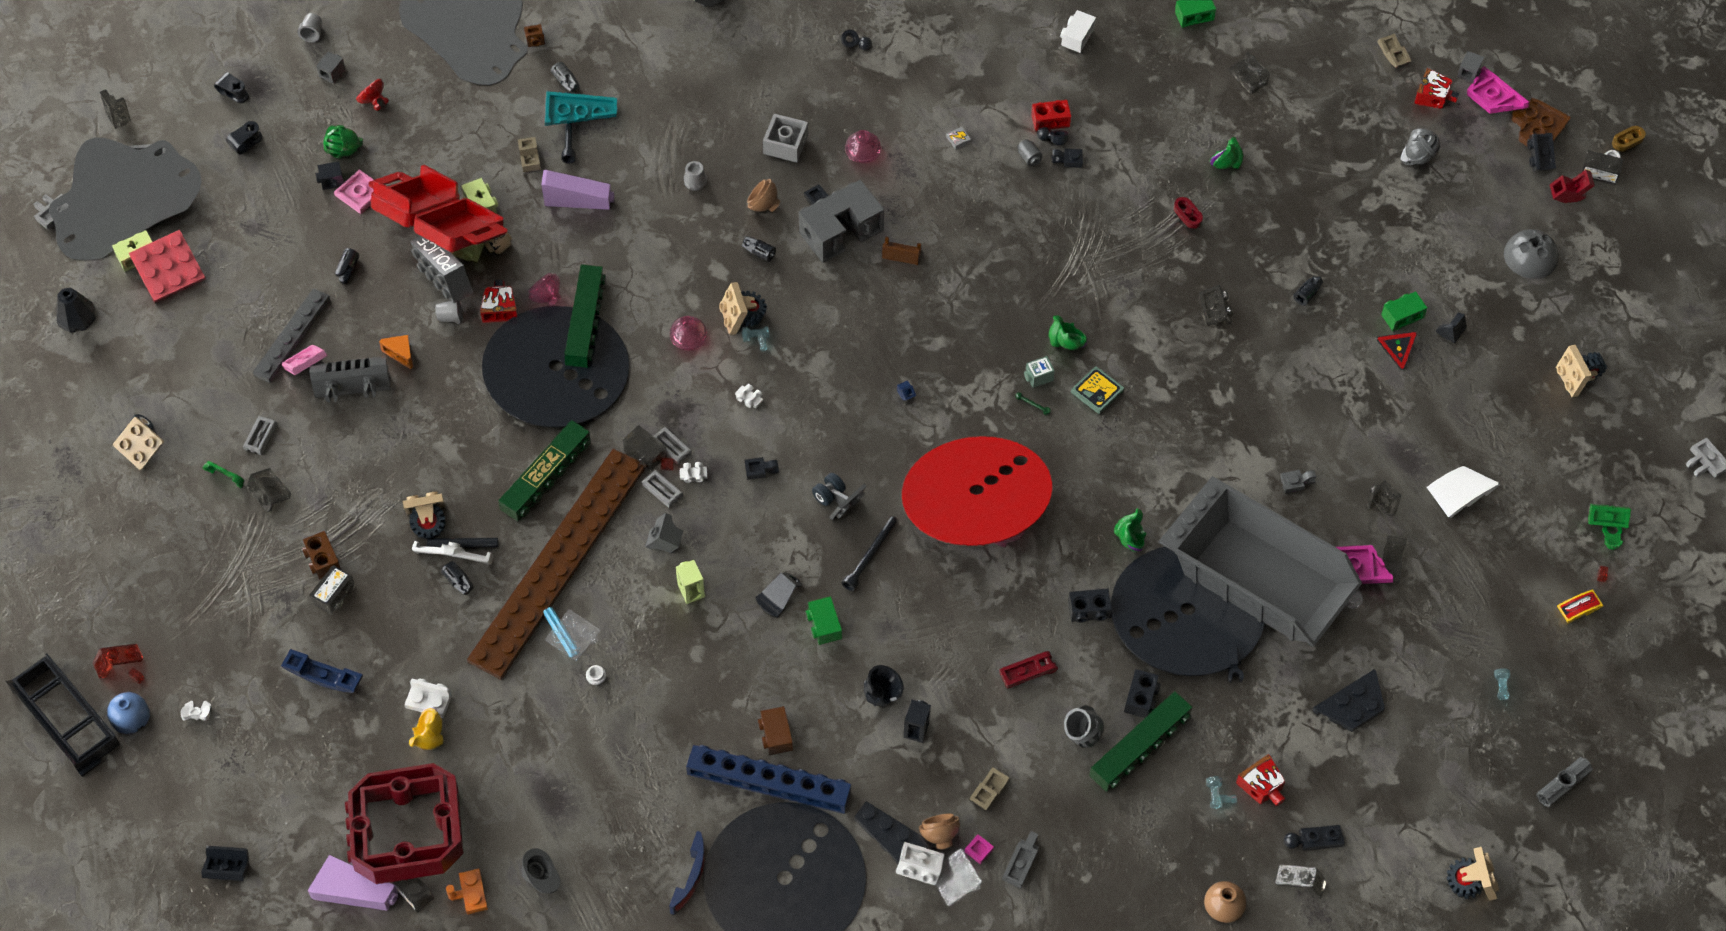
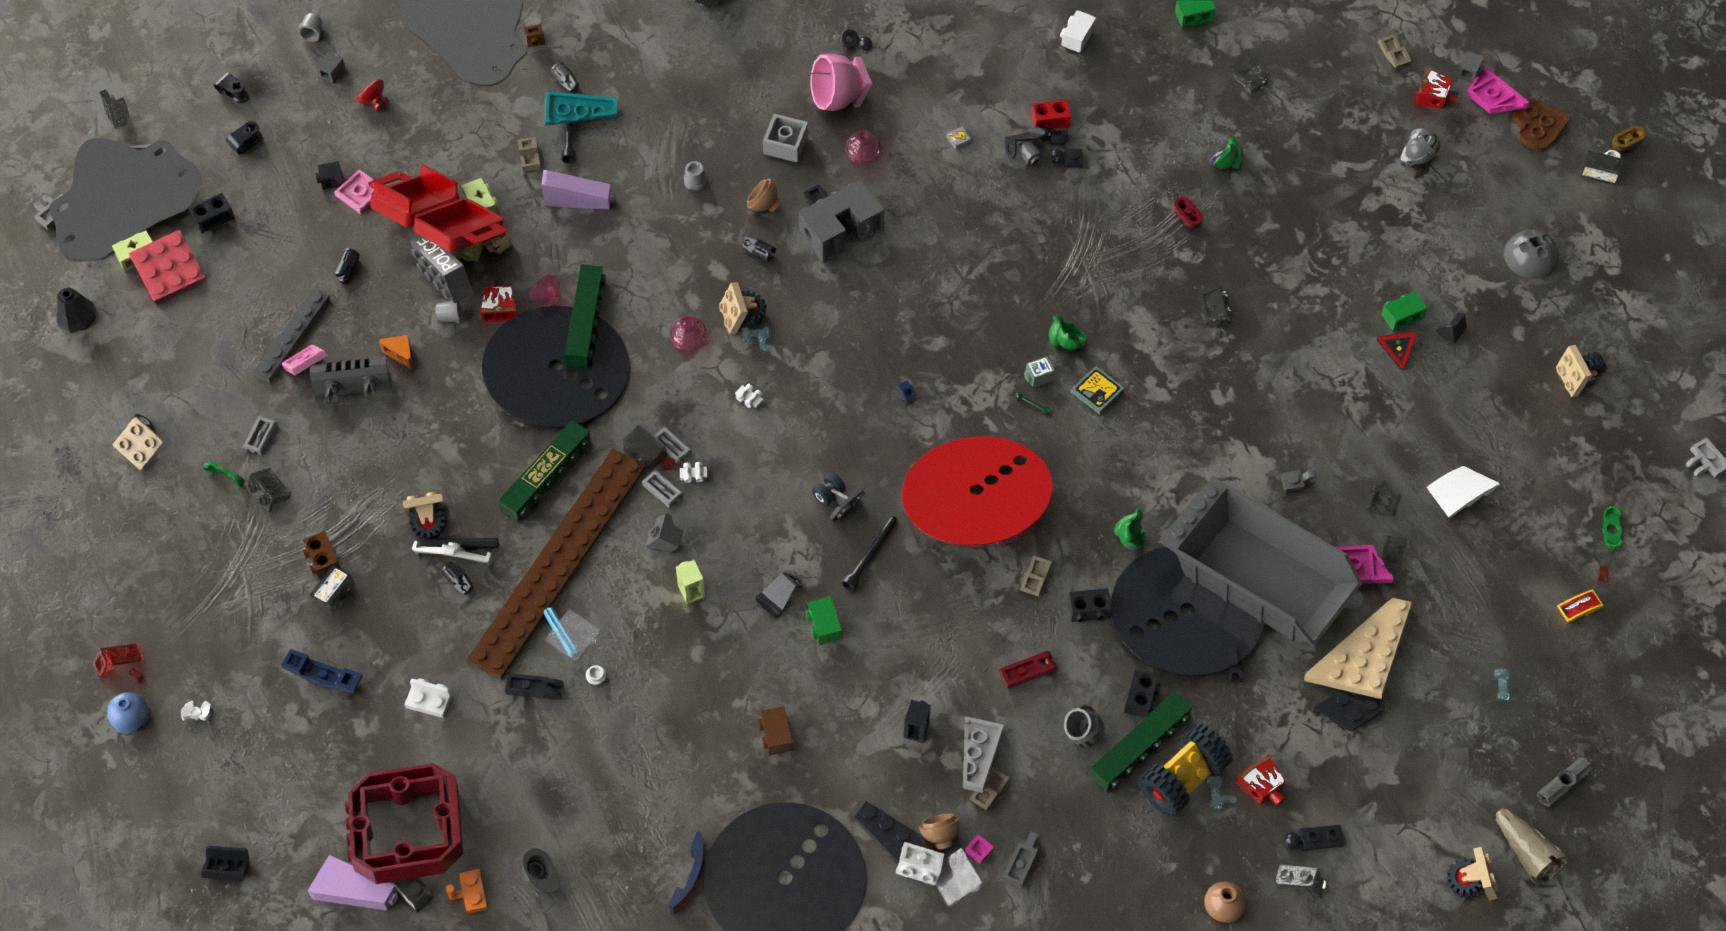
(91, 757): black piece -> none
(211, 213): none -> black brick
(343, 141): green helmet -> none
(428, 730): yellow hair -> none
(532, 686): none -> black hinge
(757, 468): black plate -> none
(775, 787): dark blue brick -> none
(844, 85): none -> bright pink plate
(883, 686): black helmet -> none
(901, 252): reddish brown hinge -> none
(980, 748): none -> light grey wing
(1032, 134): none -> black piece
(1036, 576): none -> dark tan slope
(1171, 784): none -> black plate
(1308, 290): black hinge -> none
(1367, 655): none -> tan wing
(1534, 851): none -> dark tan cone
(1541, 152): black bracket -> none
(1572, 190): dark red brick -> none
(1609, 515): green plate -> none

